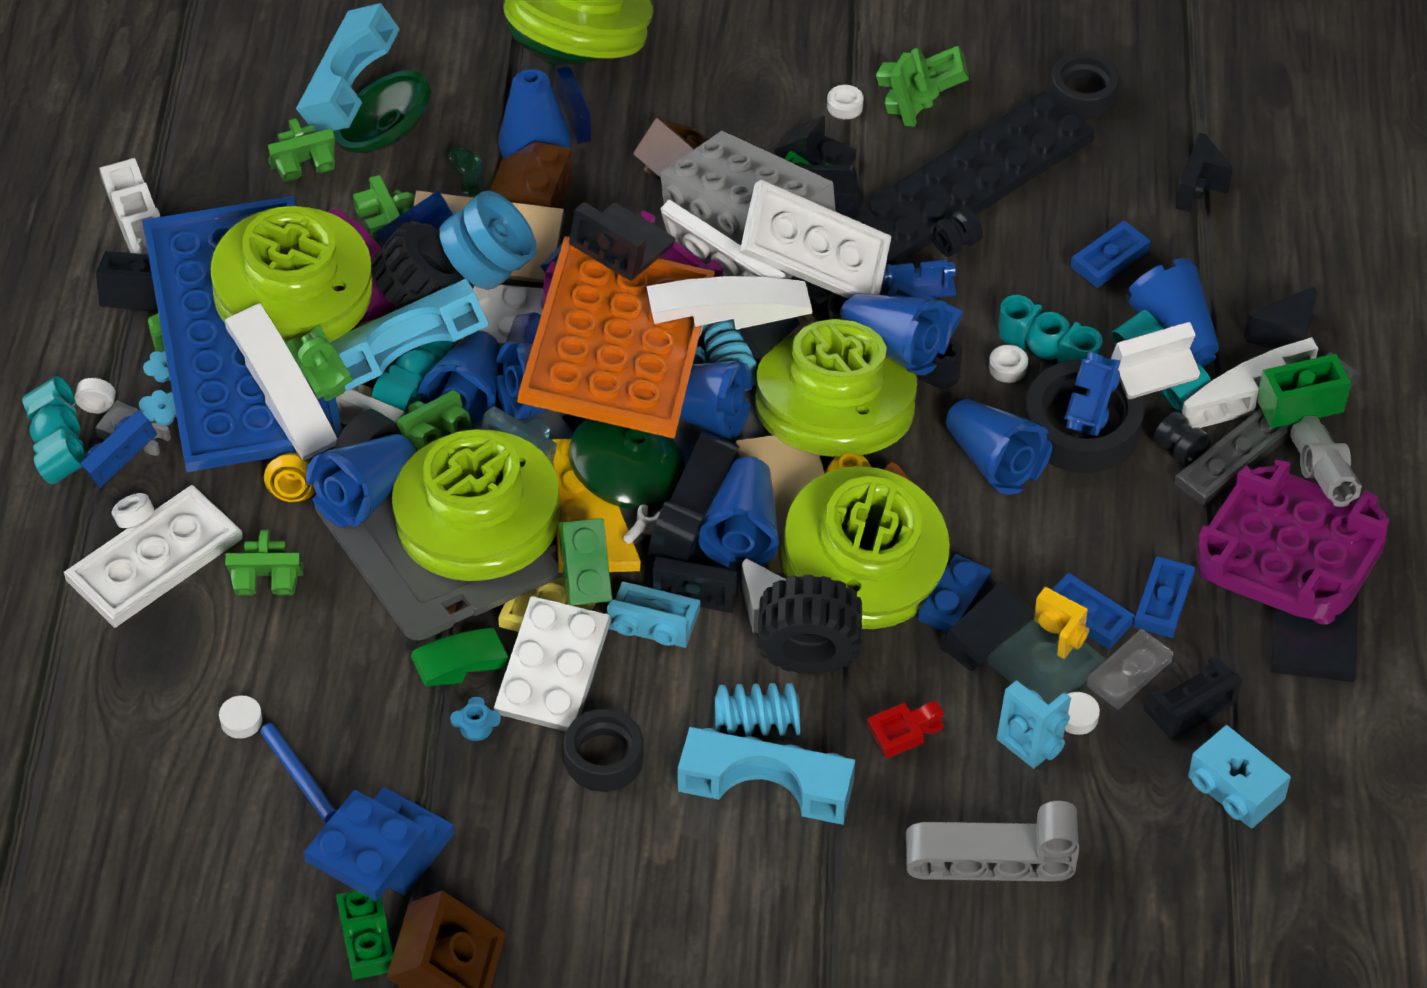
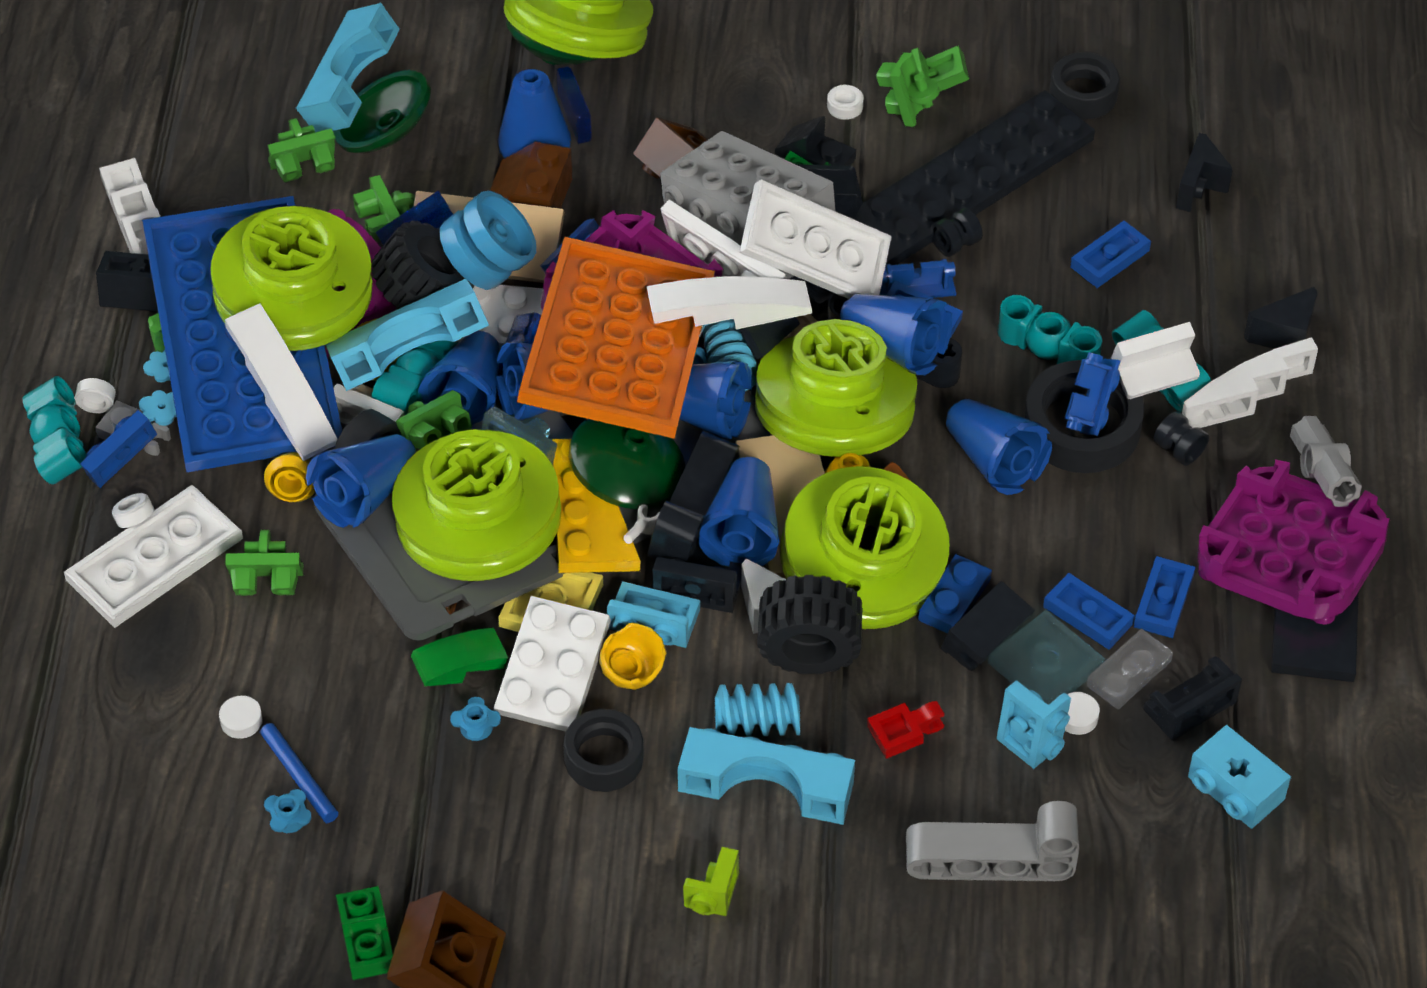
(288, 821): none -> dark azure plate
(320, 364): bright green hips -> none
(379, 843): blue bracket -> none
(469, 167): clear green arm -> none
(585, 561): green brick -> none
(618, 239): black bracket -> none
(632, 656): none -> yellow hair
(716, 892): none -> lime bracket
(1008, 363): white tile -> none
(1062, 617): yellow bracket -> none
(1178, 298): blue cone -> none
(1239, 448): flat silver tile -> none
(1303, 389): green brick -> none

